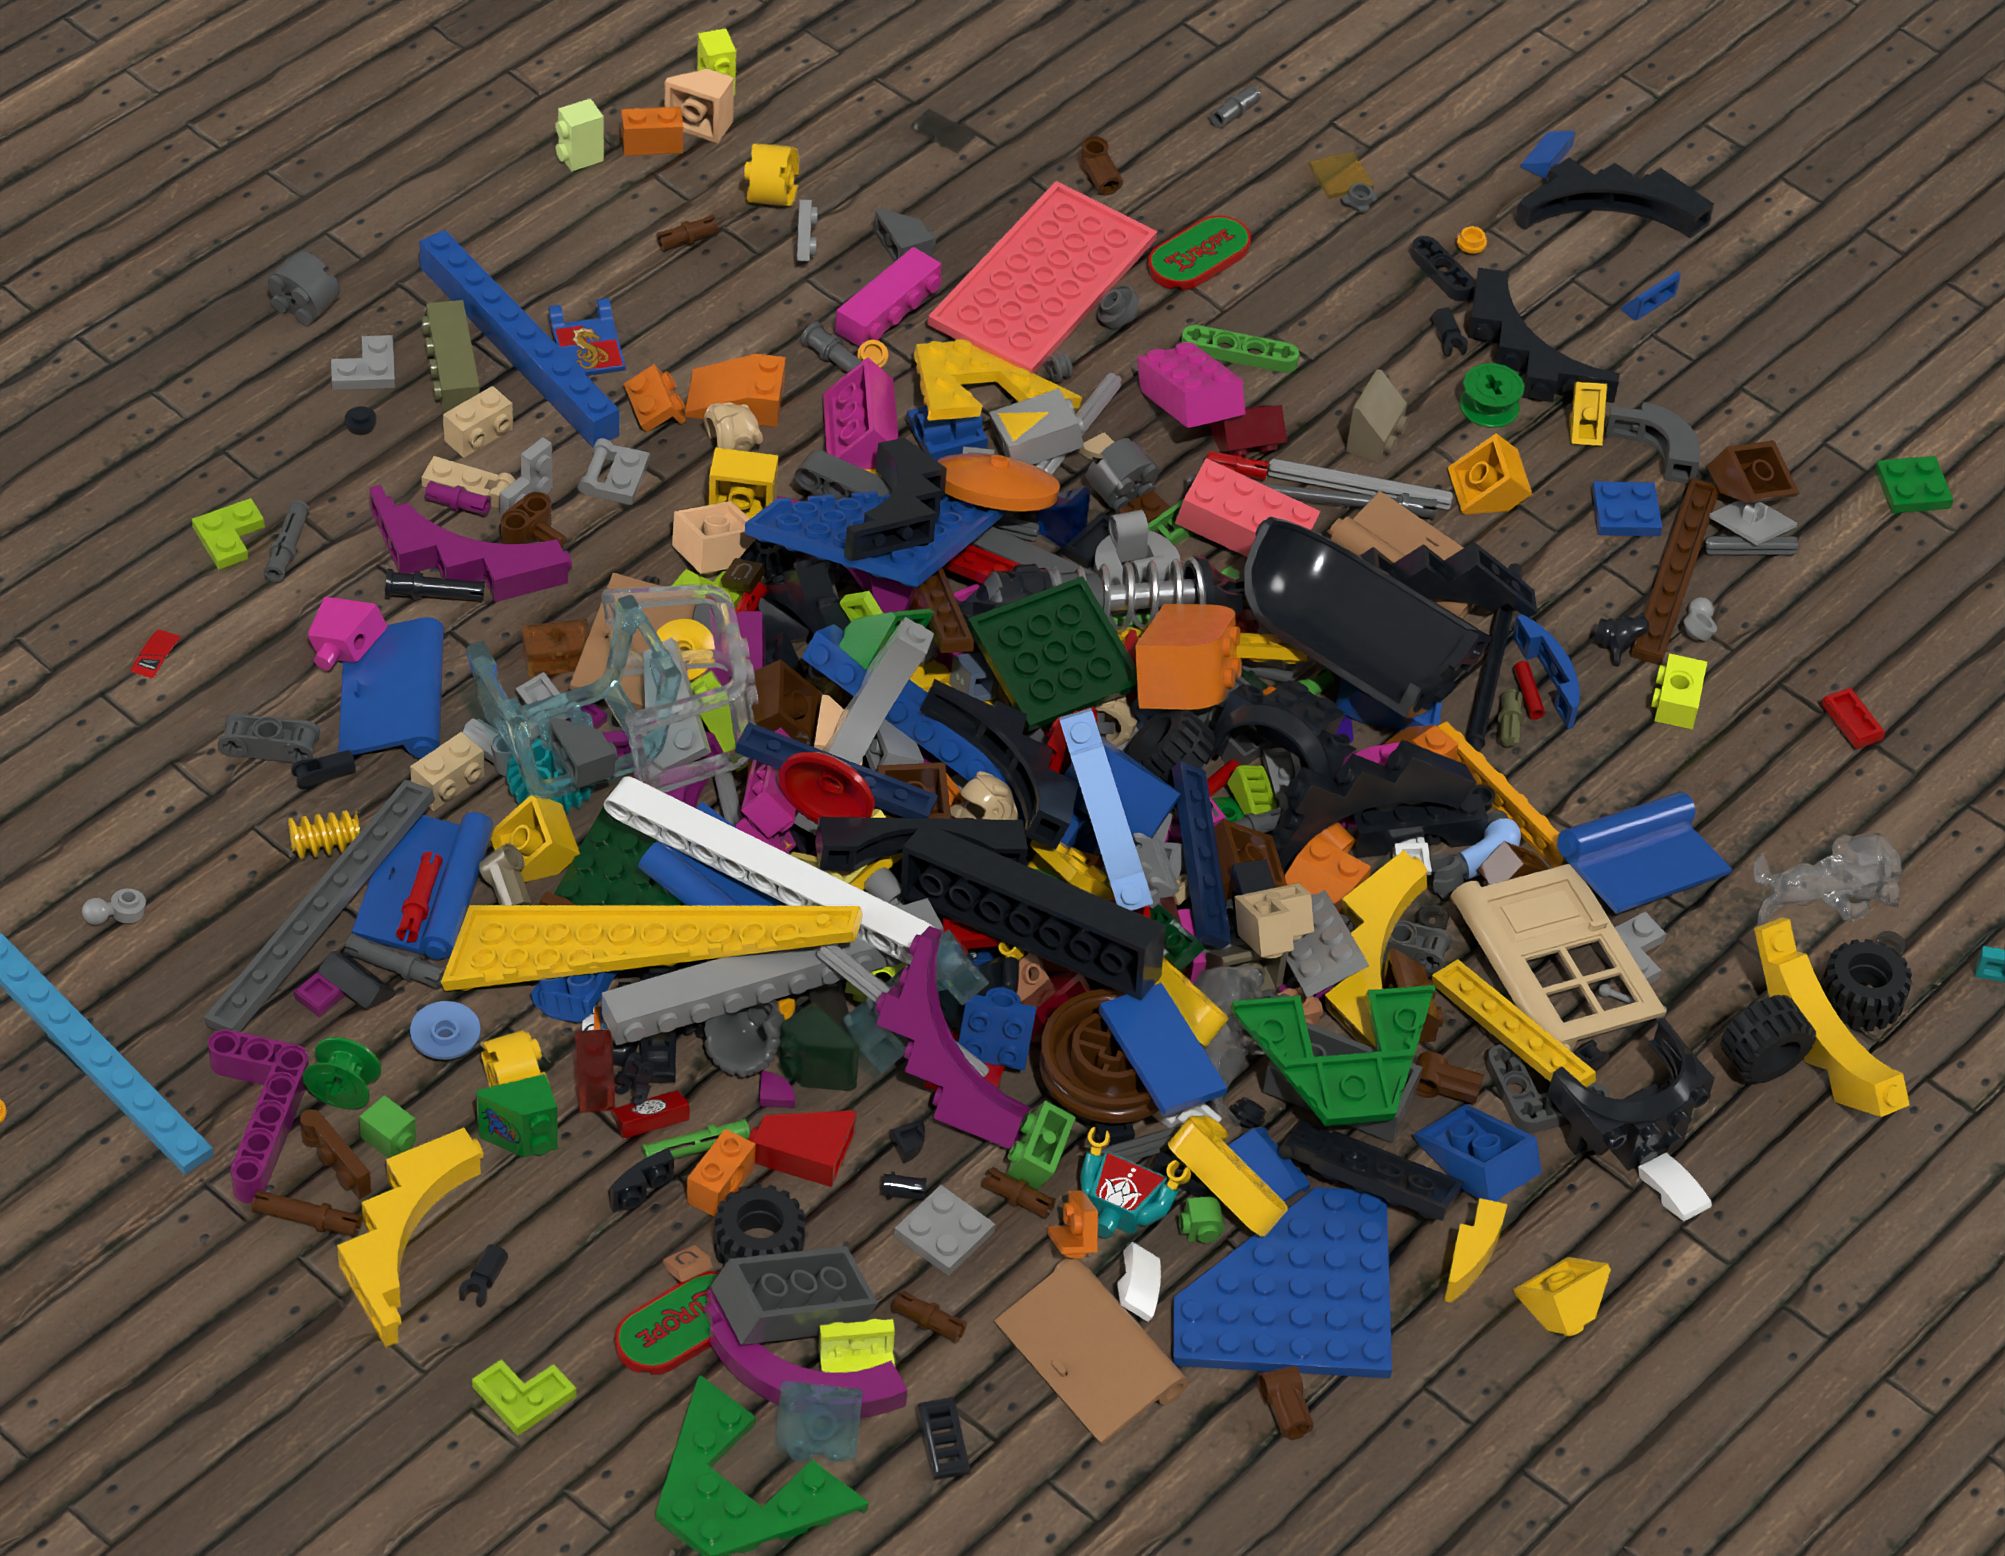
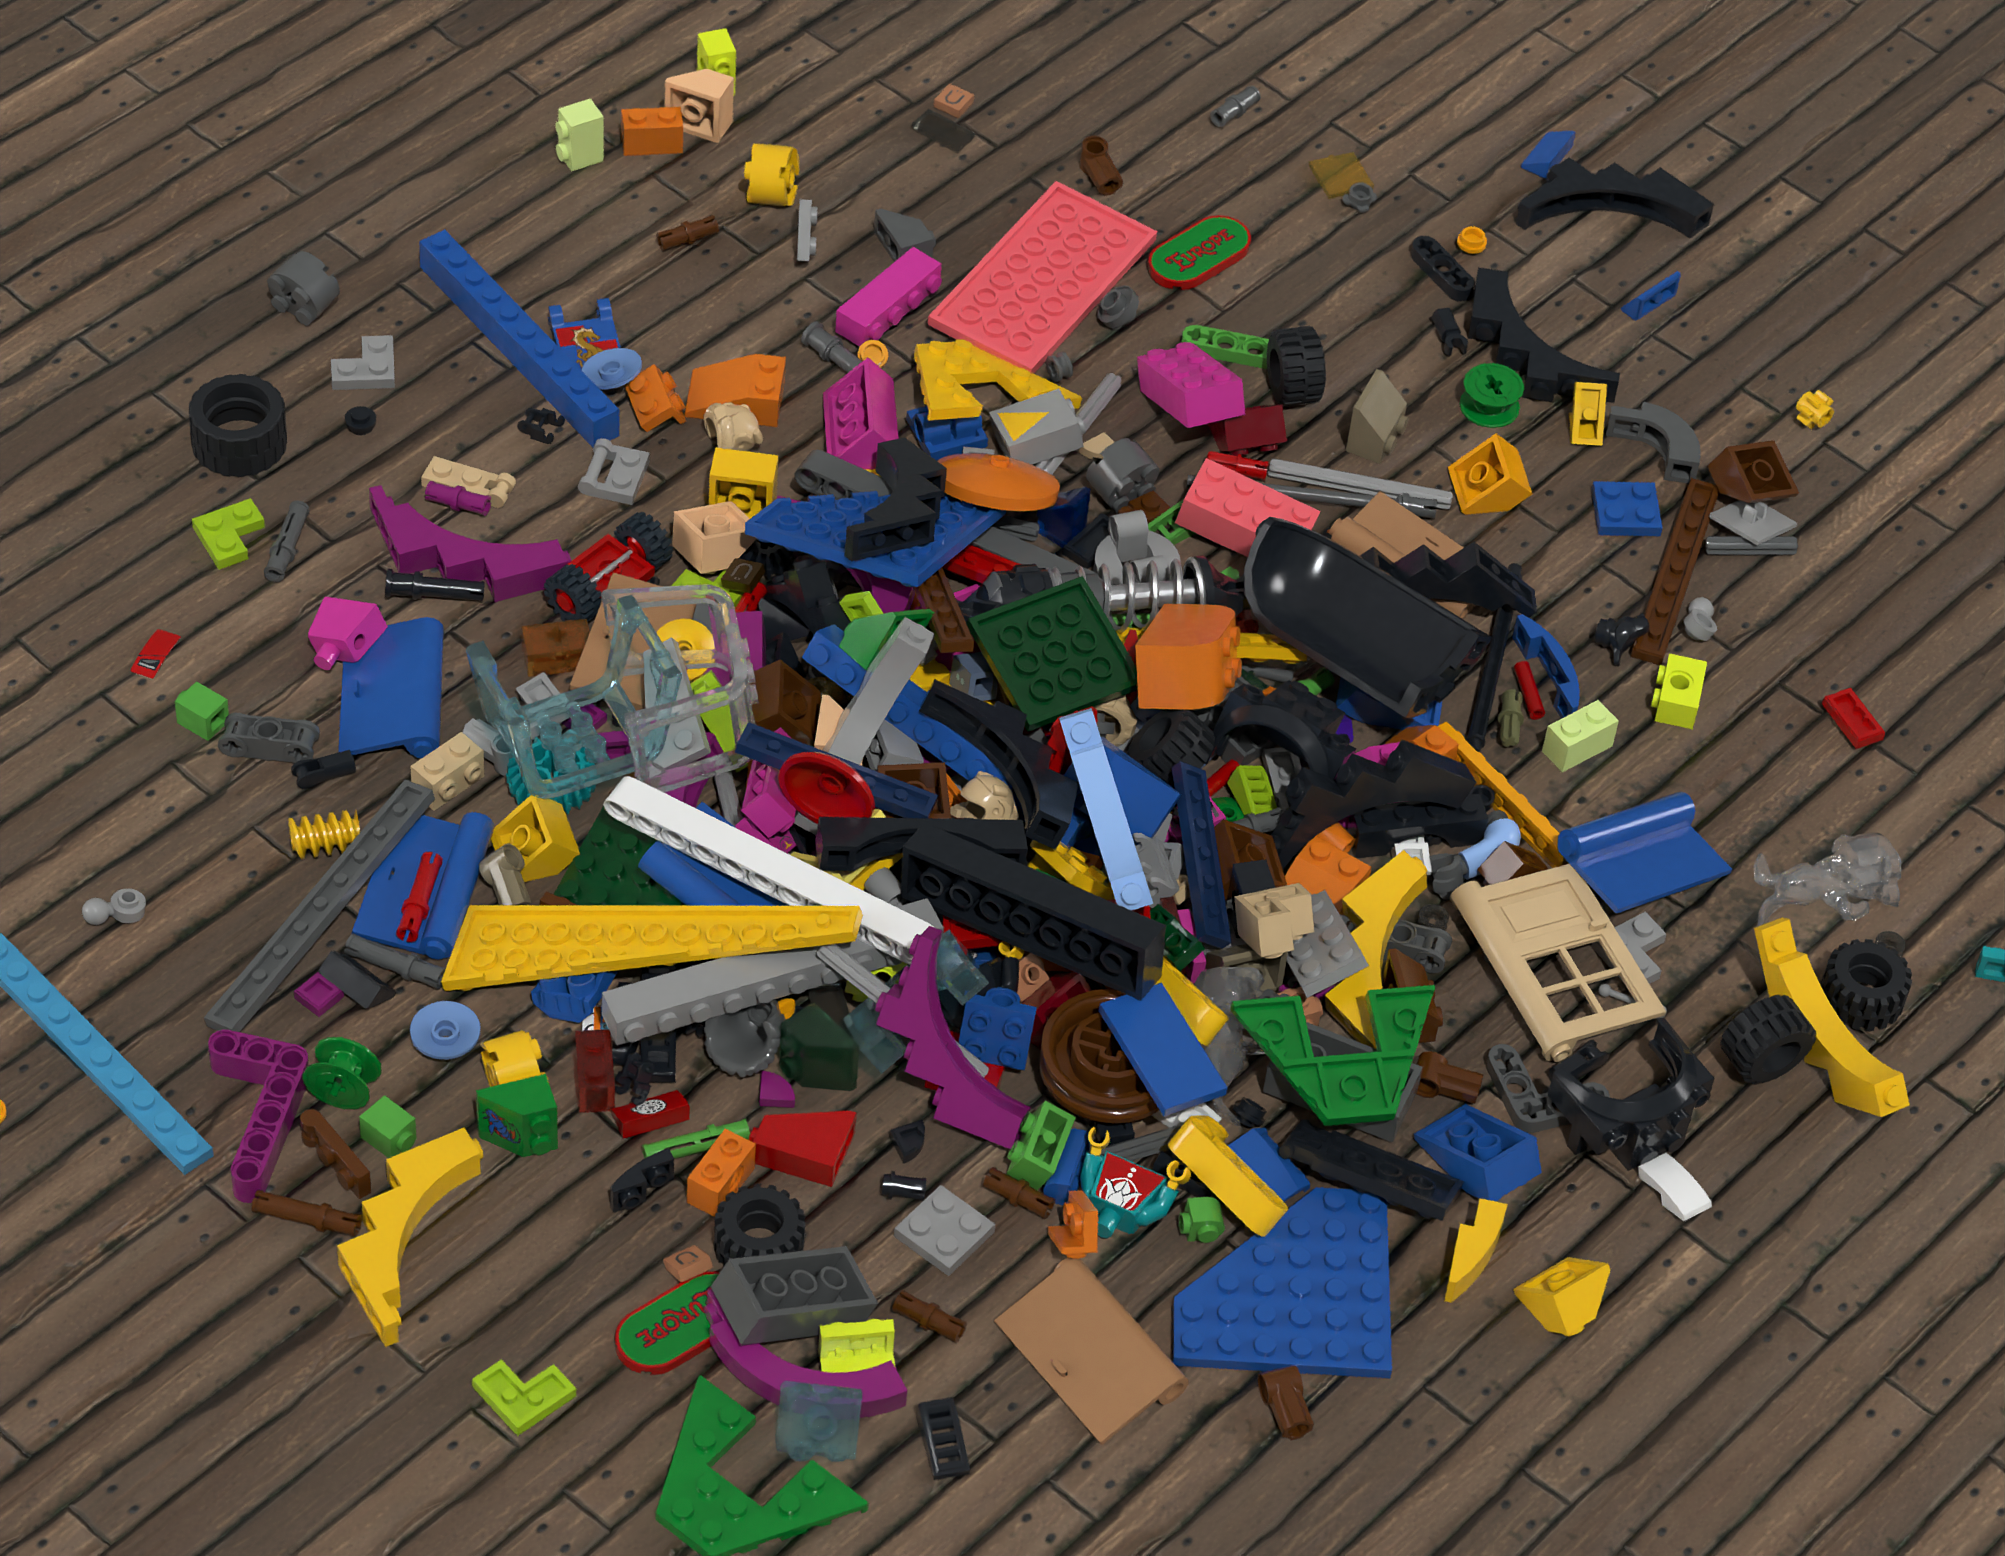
(201, 710): none -> bright green brick
(231, 400): none -> black tyre
(451, 352): olive brick -> none
(478, 421): tan brick -> none
(484, 1273): black bar -> none
(529, 521): reddish brown beam -> none
(535, 475): light grey plate -> none
(542, 417): none -> black piece
(582, 751): dark grey slope -> none
(613, 367): none -> medium blue dish
(635, 553): none -> plate
(954, 100): none -> nougat tile
(1069, 1167): none -> blue brick
(1141, 1283): white slope -> none
(1296, 366): none -> black tyre
(1509, 1023): yellow plate -> none
(1580, 735): none -> yellowish green brick
(1814, 409): none -> yellow gear
(1913, 484): green plate -> none

